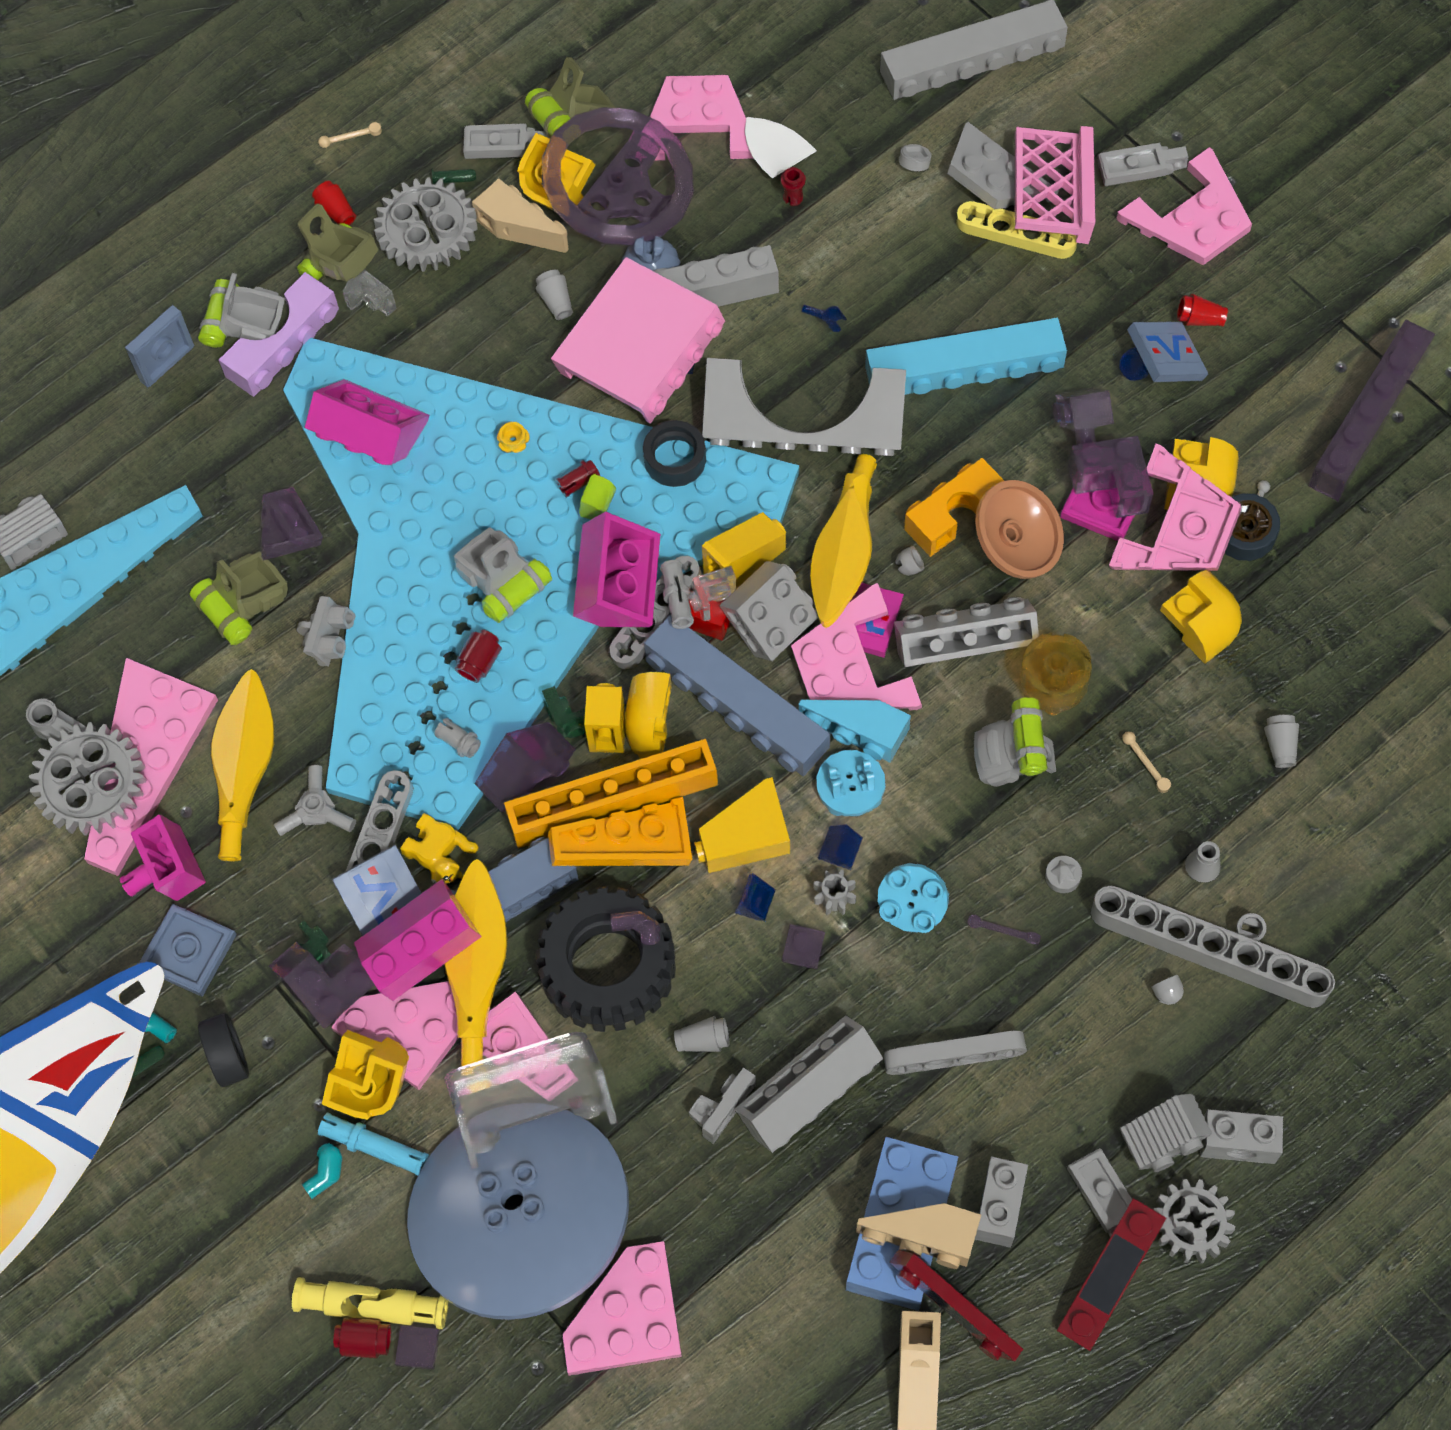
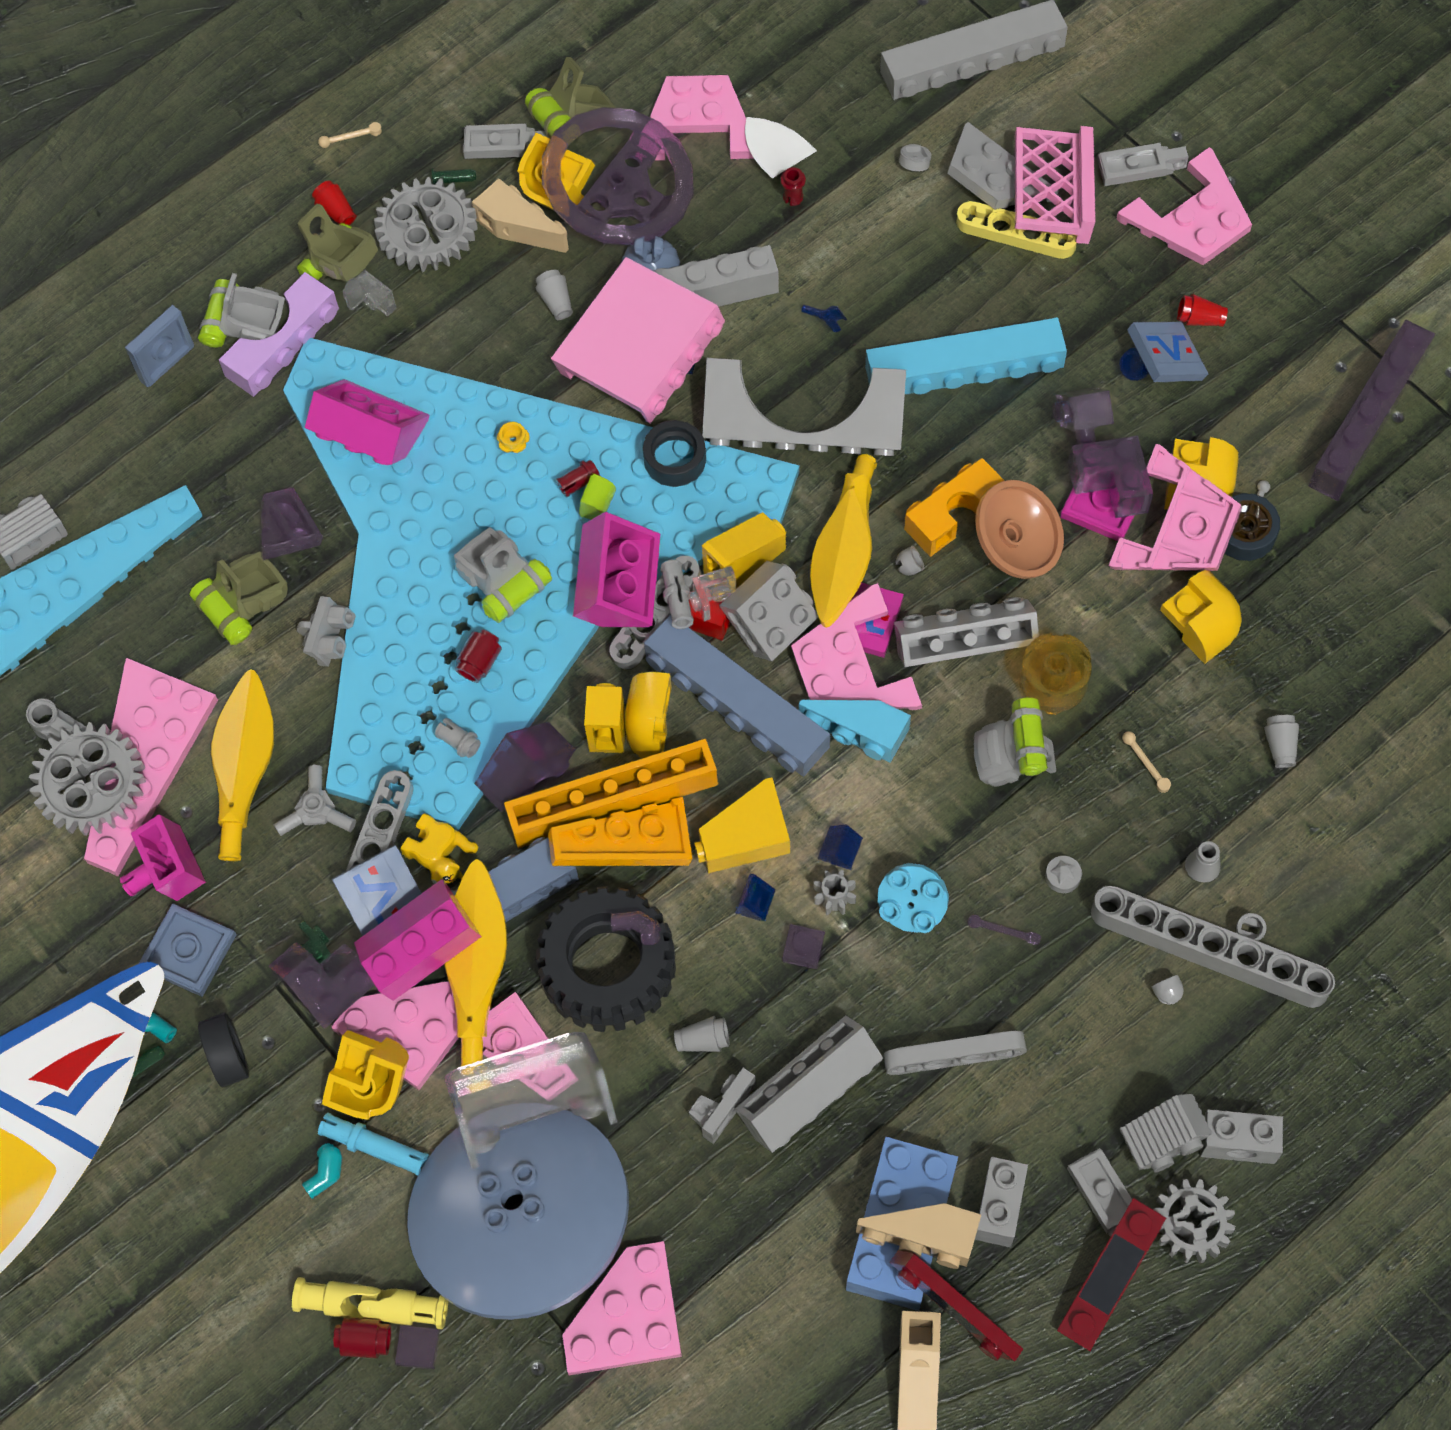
(561, 716): clear green bracket -> none
(835, 787): medium azure plate -> none

